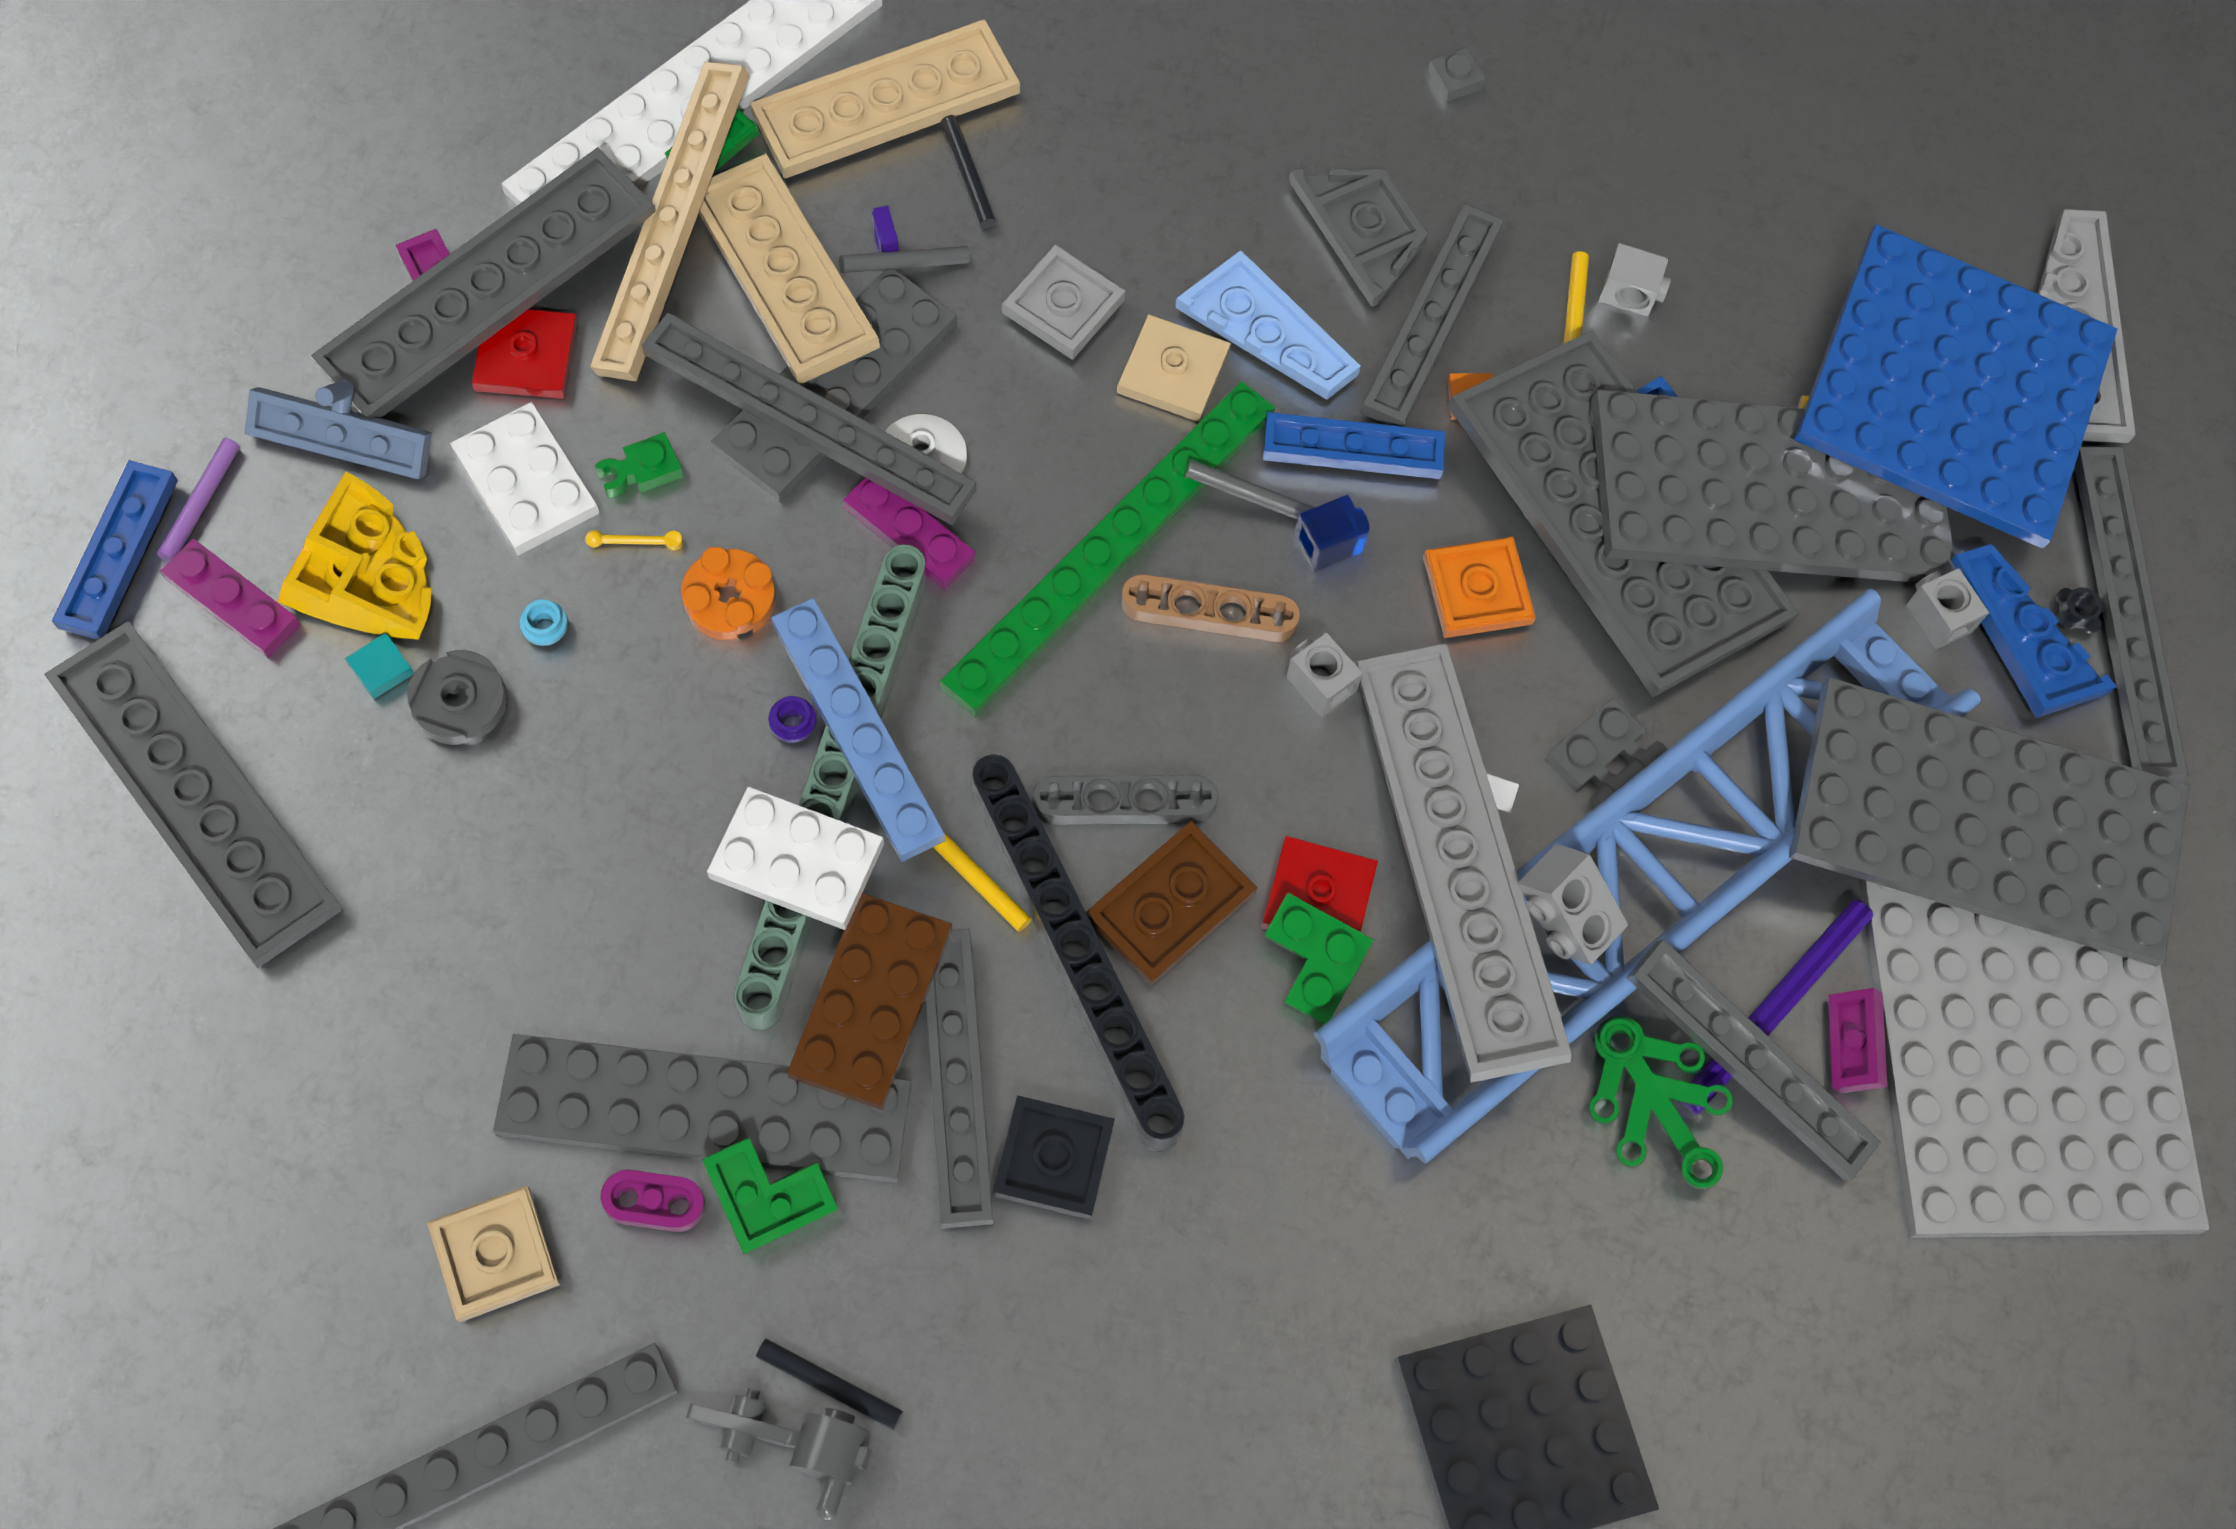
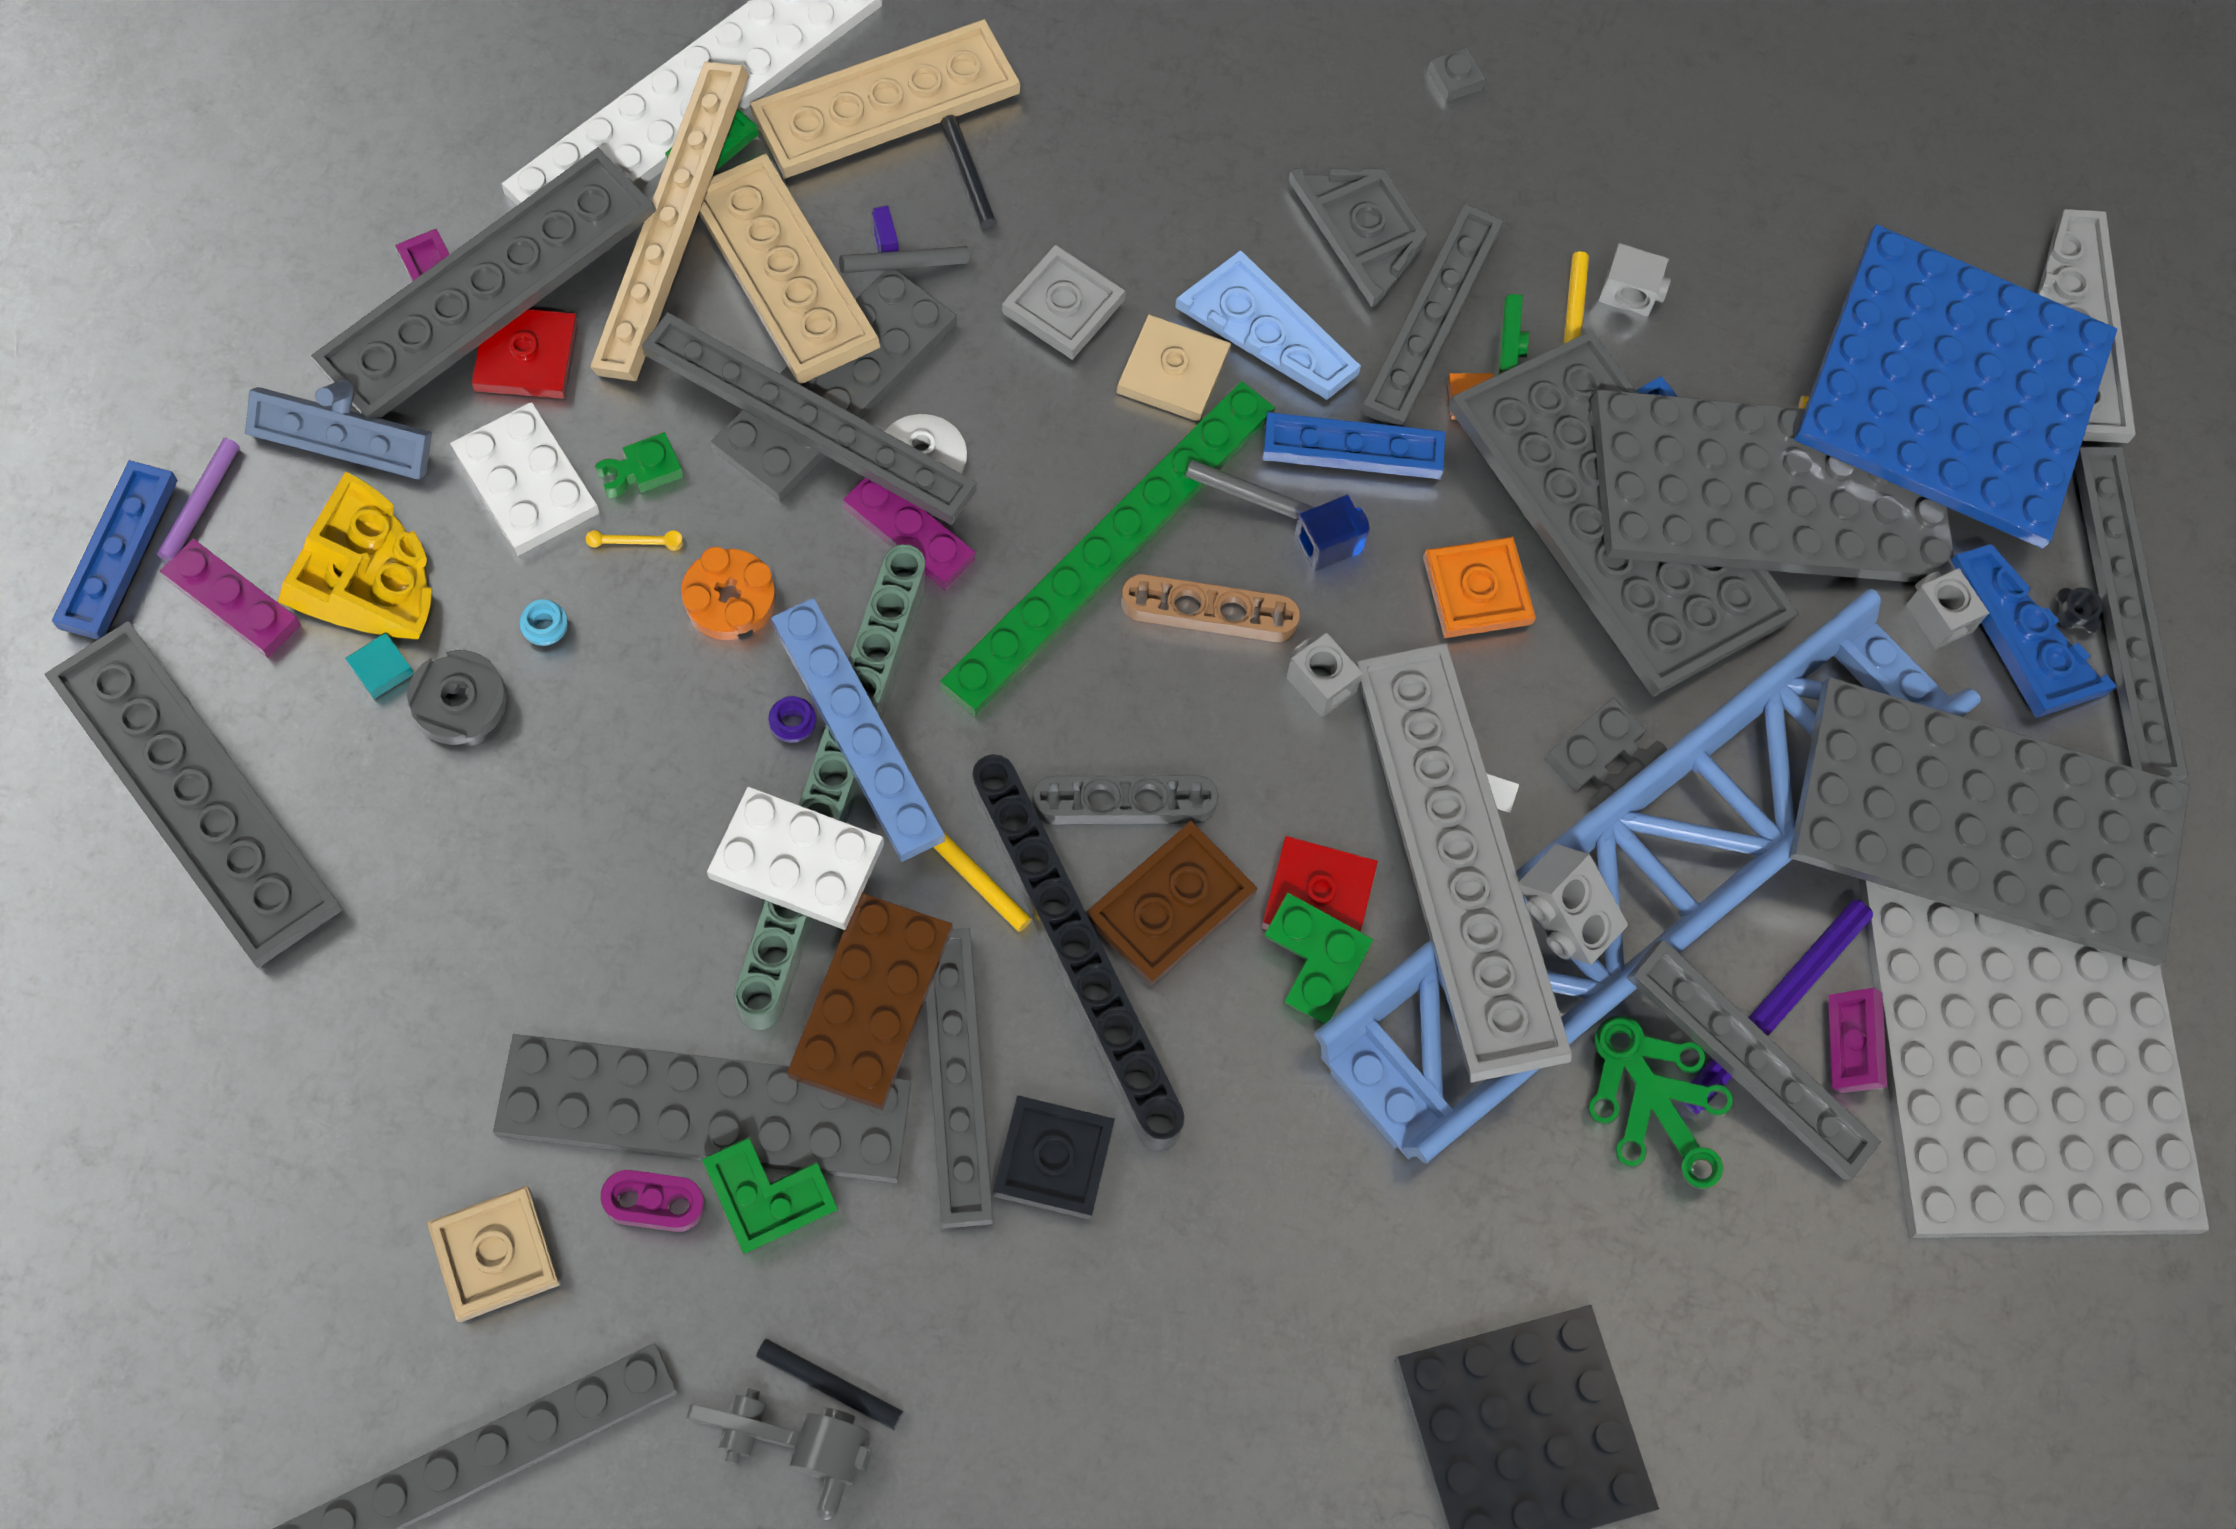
(1514, 342): none -> green plate

